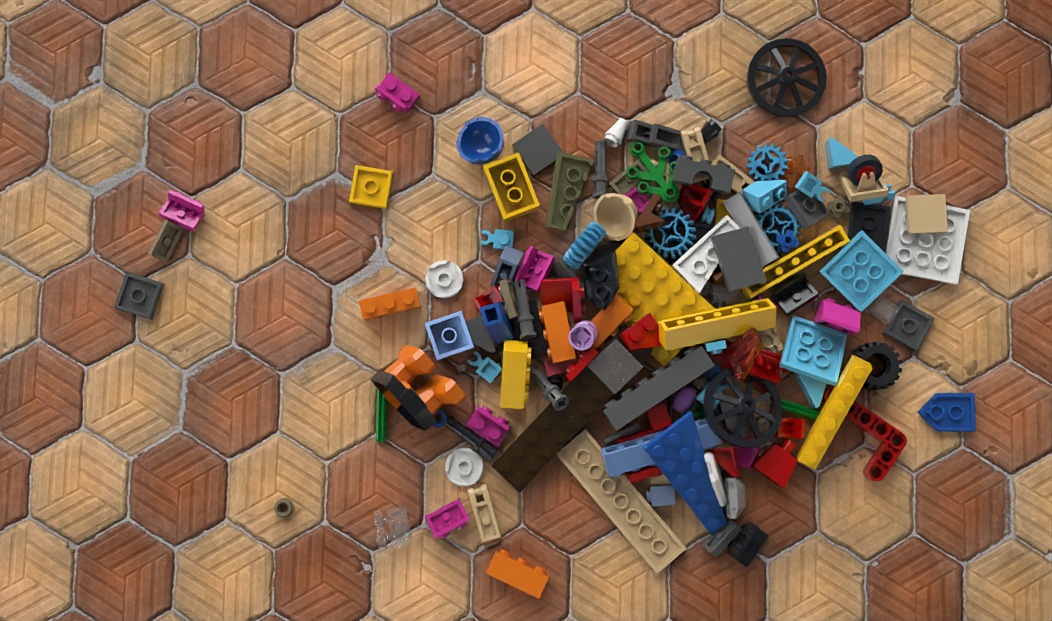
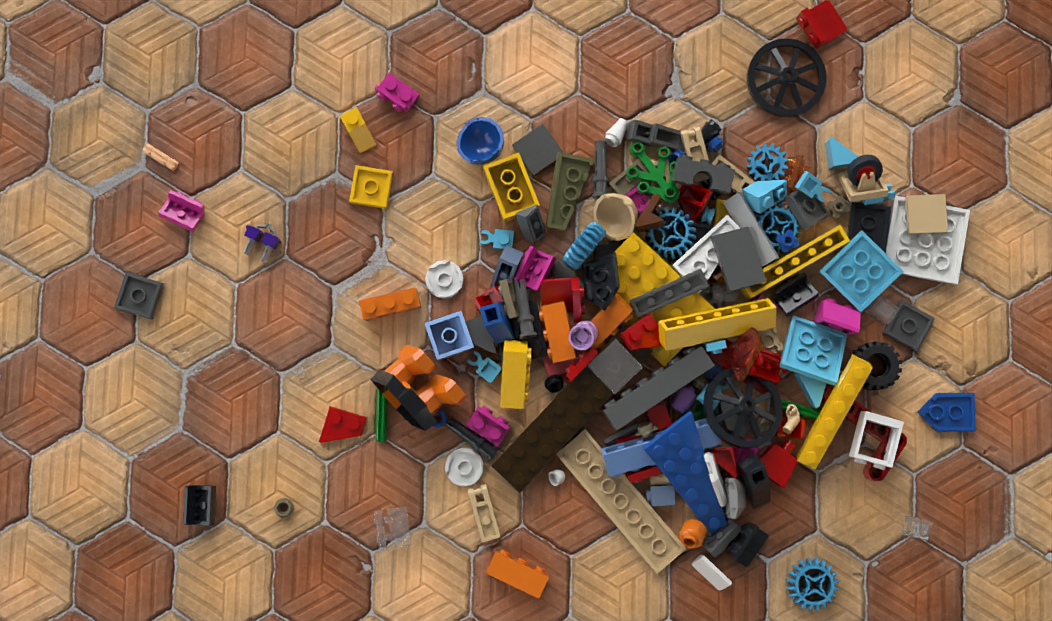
(160, 157): none -> light nougat axle
(165, 241): dark tan plate -> none
(199, 505): none -> black bracket
(254, 234): none -> piece
(342, 425): none -> red wing
(358, 130): none -> yellow slope
(447, 518): dark pink bracket -> none
(531, 224): none -> dark grey slope
(551, 392): dark grey pin -> none
(556, 477): none -> white hinge
(645, 429): none -> dark tan plate
(669, 293): none -> dark grey tile
(692, 533): none -> orange head
(711, 572): none -> white slope
(715, 144): none -> blue plate
(755, 480): none -> black slope
(793, 418): none -> tan arm
(818, 579): none -> dark azure gear
(821, 23): none -> red bracket
(892, 445): none -> white window
(916, 527): none -> clear brick

